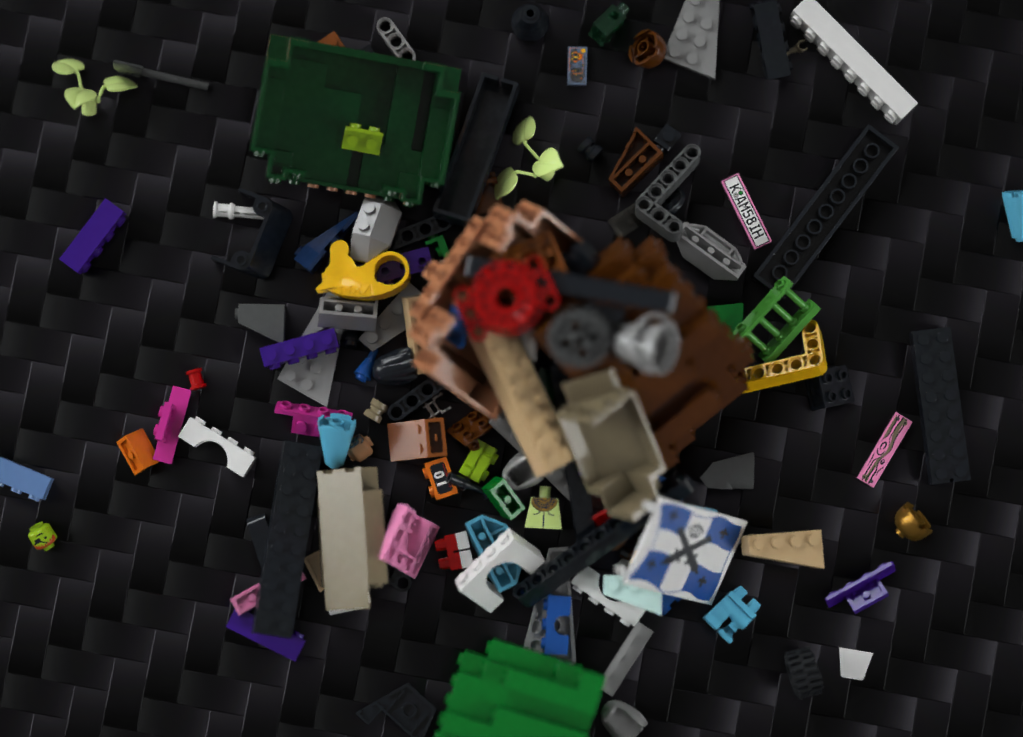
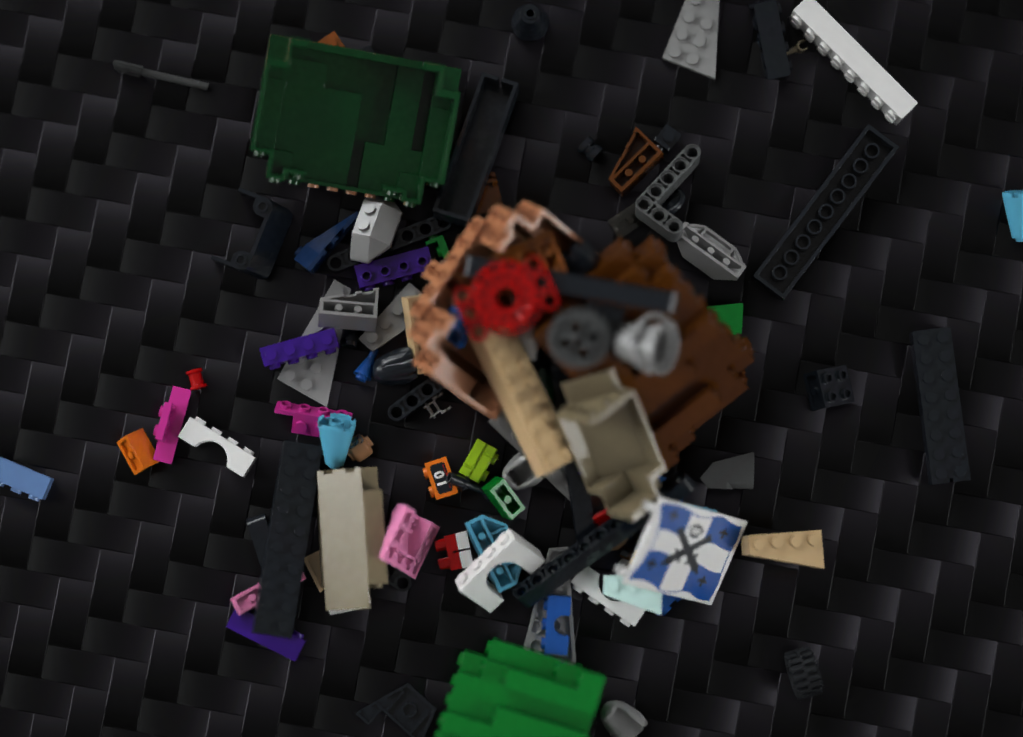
(42, 536): lime head -> none
(85, 97): yellowish green plant -> none
(93, 236): dark purple brick -> none
(232, 211): white pin -> none
(264, 319): dark grey slope -> none
(359, 283): yellow animal -> none
(362, 139): lime bracket -> none
(377, 408): dark tan wheel -> none
(390, 35): light grey beam -> none
(417, 439): dark orange slope -> none
(470, 429): reddish brown hinge -> none
(543, 168): yellowish green plant -> none
(544, 511): yellowish green torso -> none
(577, 66): tile -> none
(608, 23): clear green torso -> none
(626, 657): light grey fence -> none
(648, 49): reddish brown cylinder -> none
(735, 609): medium azure hips -> none
(746, 211): tile -> none
(788, 366): yellow beam -> none
(791, 329): bright green fence -> none
(854, 663): white sticker -> none
(863, 591): dark purple bracket -> none
(884, 449): bright pink tile -> none
(911, 523): pearl gold cylinder -> none

